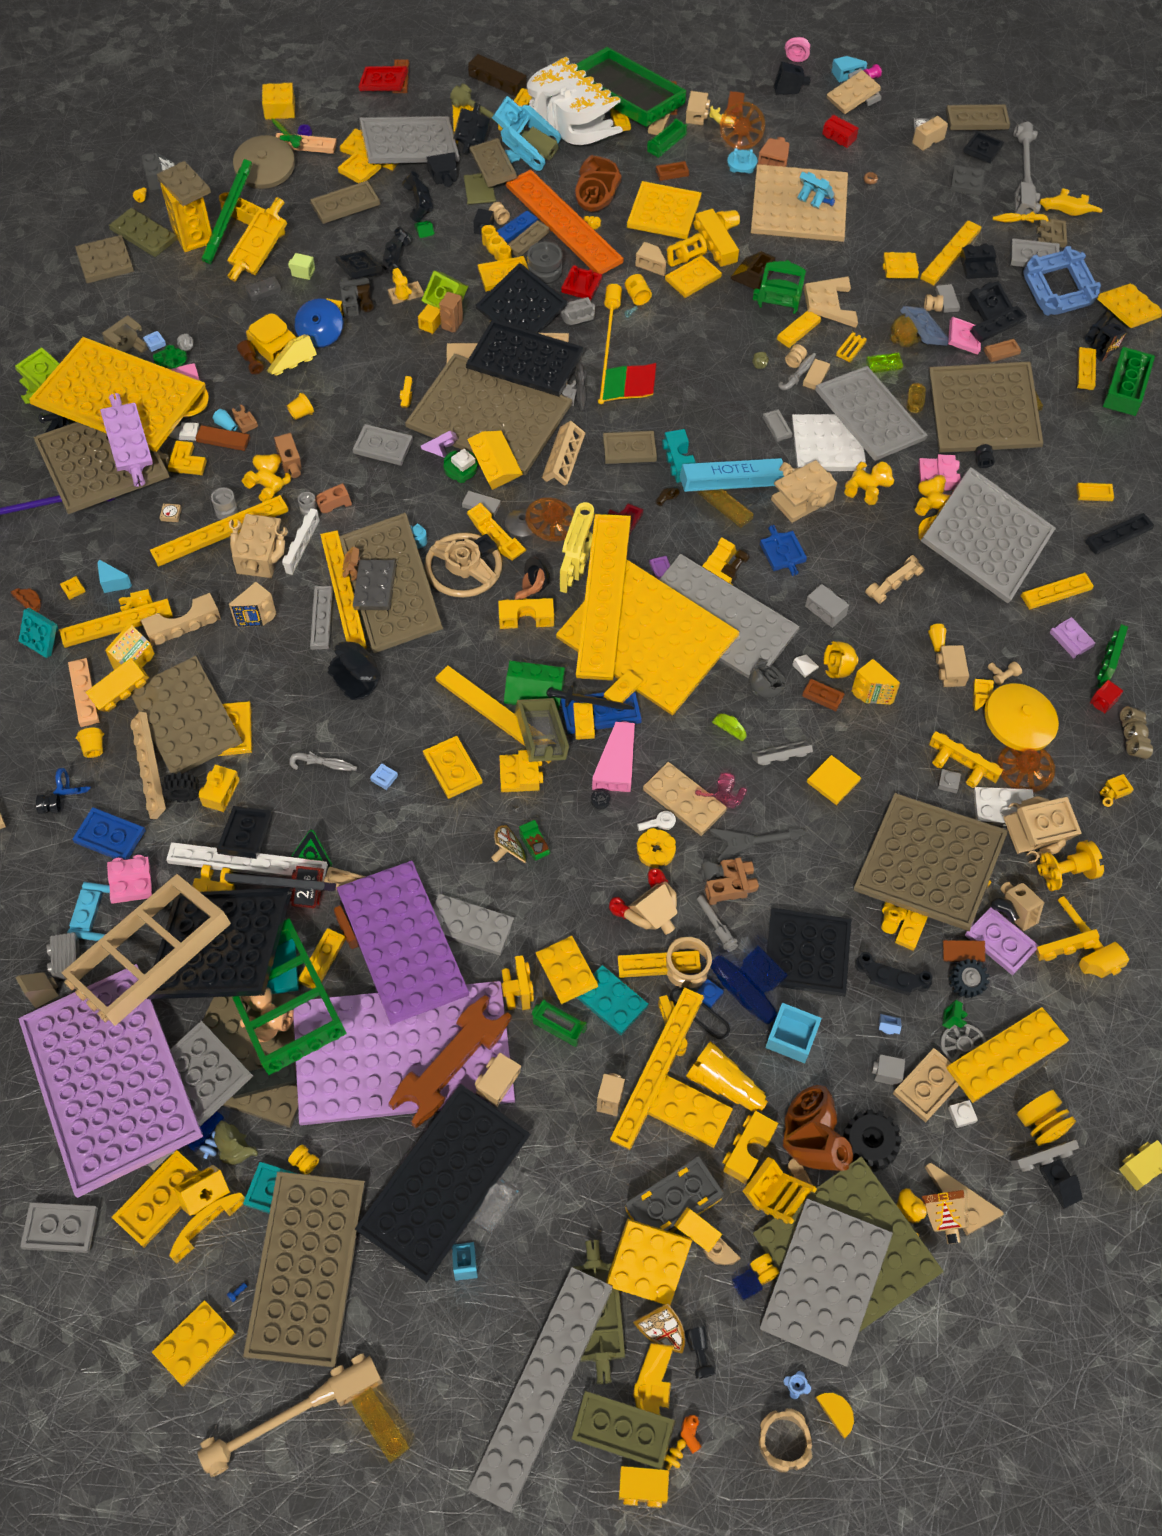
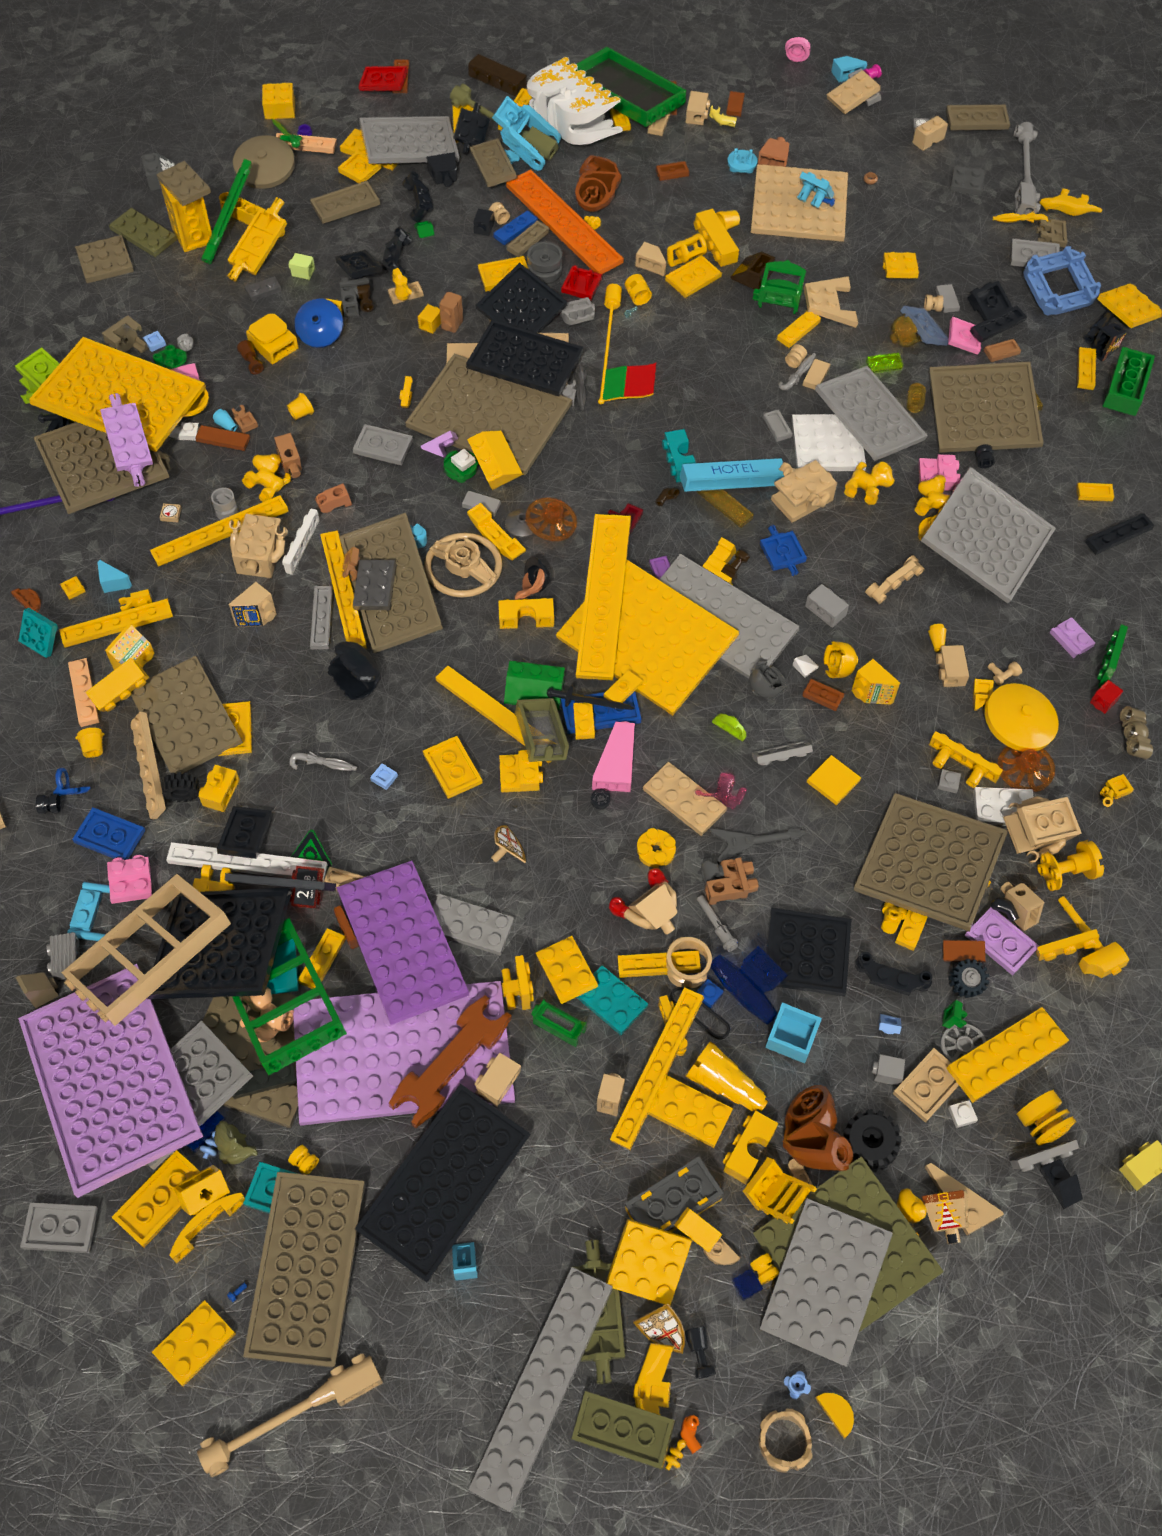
(140, 194): yellow hair -> none
(163, 629): tan arch -> none
(183, 462): yellow plate -> none
(295, 351): light yellow slope -> none
(306, 501): light grey wheel -> none
(380, 1425): clear yellow plate -> none
(439, 285): lime slope -> none
(477, 190): olive container -> none
(486, 545): black plate -> none
(494, 243): yellow piece -> none
(495, 1205): clear slope -> none
(534, 840): green leg -> none
(561, 449): tan fence -> none
(576, 548): light yellow plate -> none
(629, 447): dark tan plate -> none
(643, 1486): yellow brick -> none
(664, 210): yellow plate -> none
(665, 820): white plate -> none
(667, 138): green container -> none
(742, 125): clear orange wheel -> none
(760, 360): olive plate -> none
(790, 79): black torso -> none
(840, 131): red brick -> none
(856, 339): yellow tile -> none
(950, 252): yellow plate -> none
(979, 261): black plate -> none
(983, 147): black plate -> none
(1057, 591): yellow tile -> none

